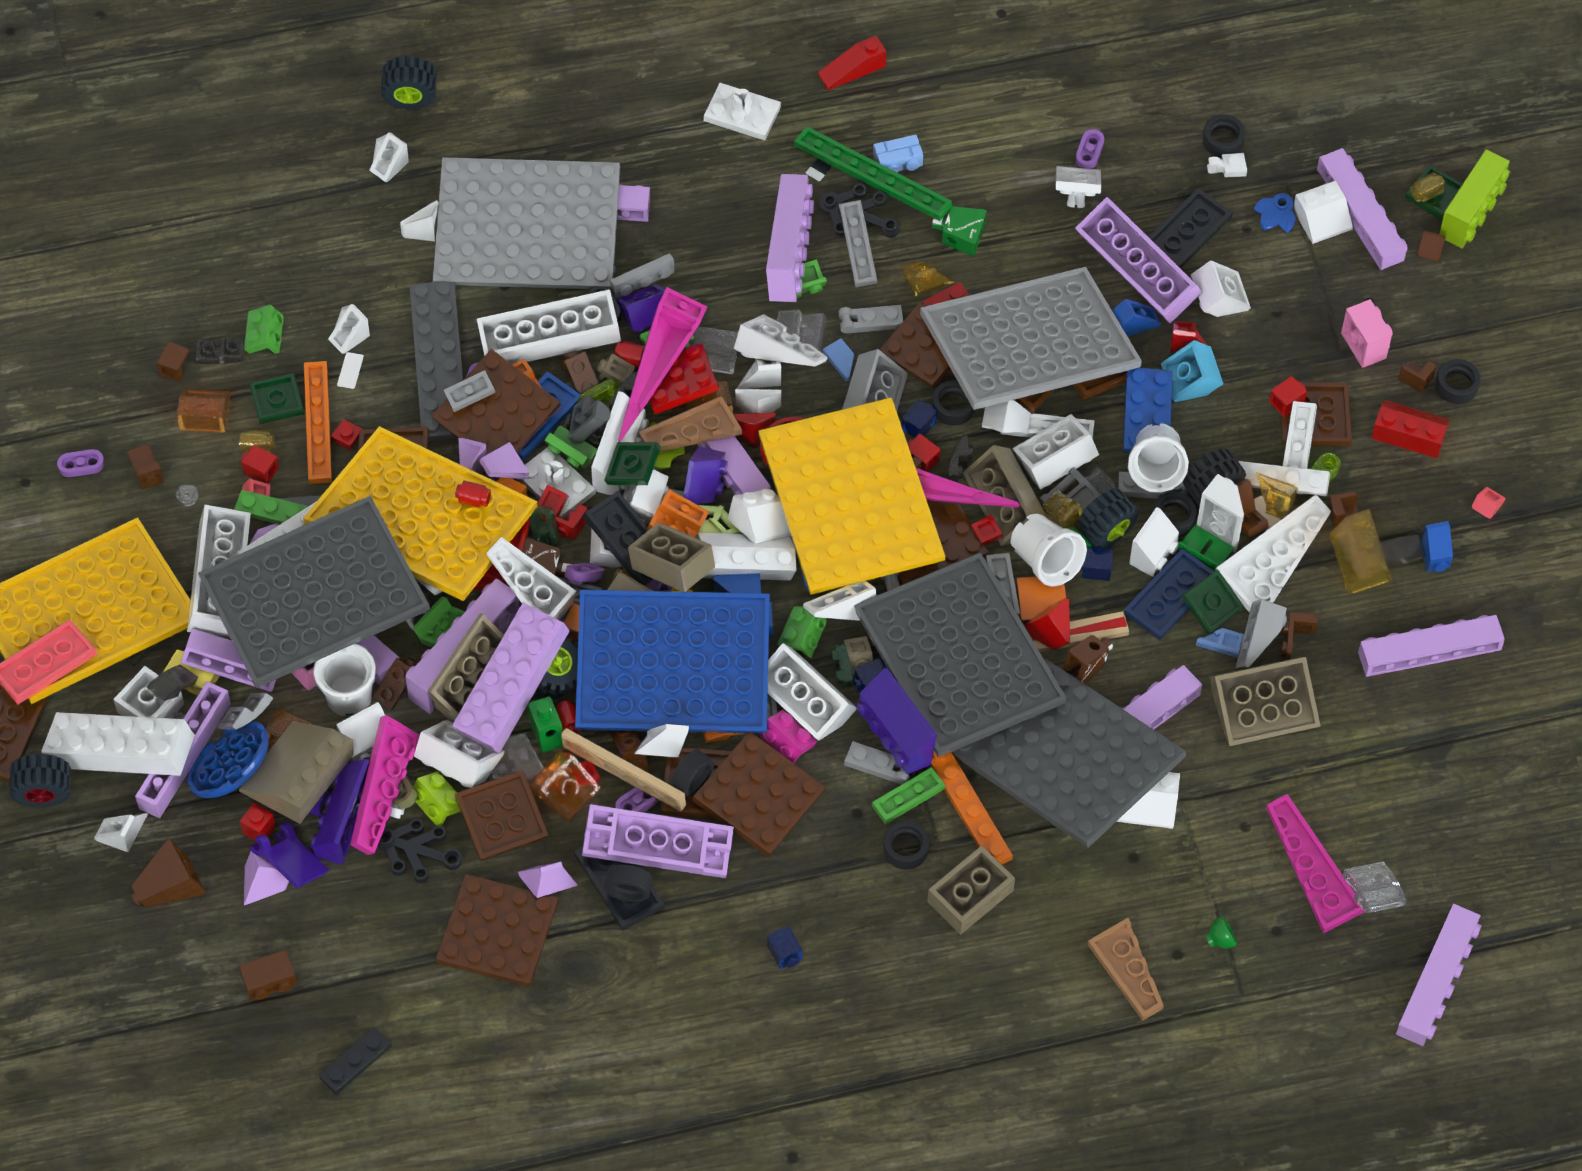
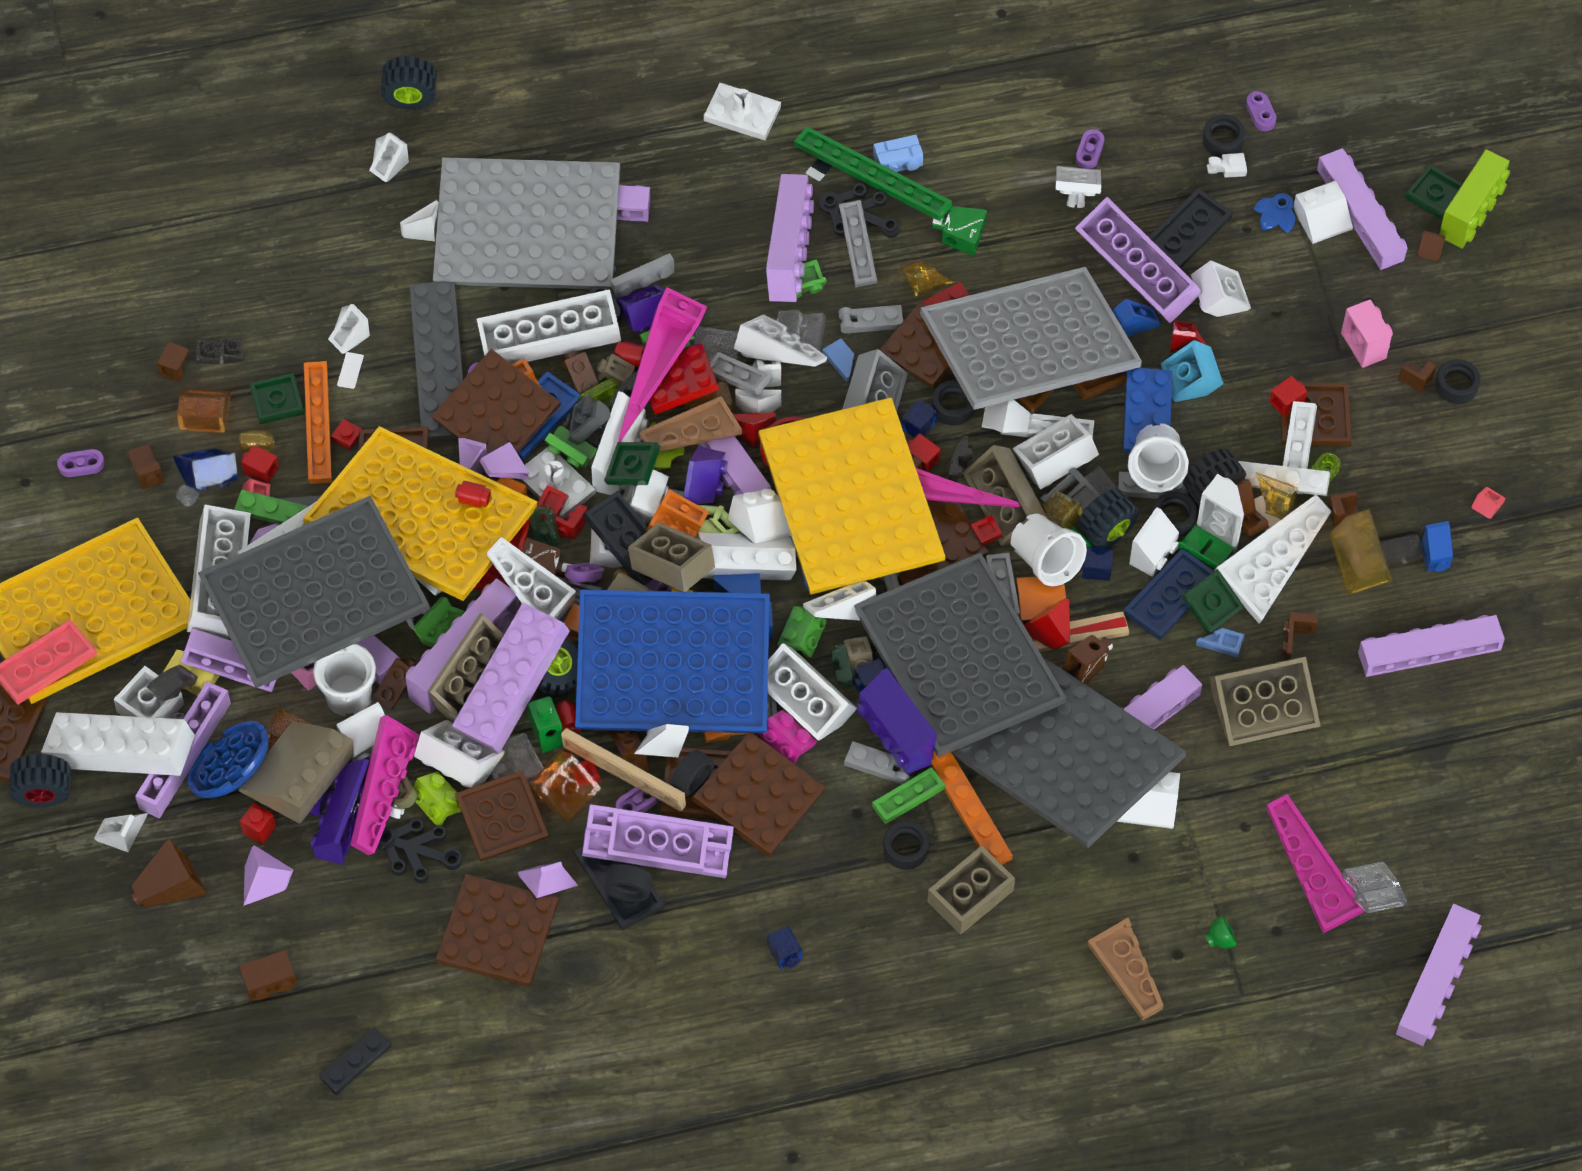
(207, 468): none -> clear blue slope
(251, 708): light grey slope -> none
(264, 329): bright green bracket -> none
(290, 857): dark purple flag -> none
(469, 391): light grey plate -> none
(739, 374): none -> light grey plate
(854, 63): red slope -> none
(1259, 109): none -> medium lavender plate
(1262, 627): light grey slope -> none
(1410, 428): red slope -> none
(1427, 187): clear yellow brick -> none

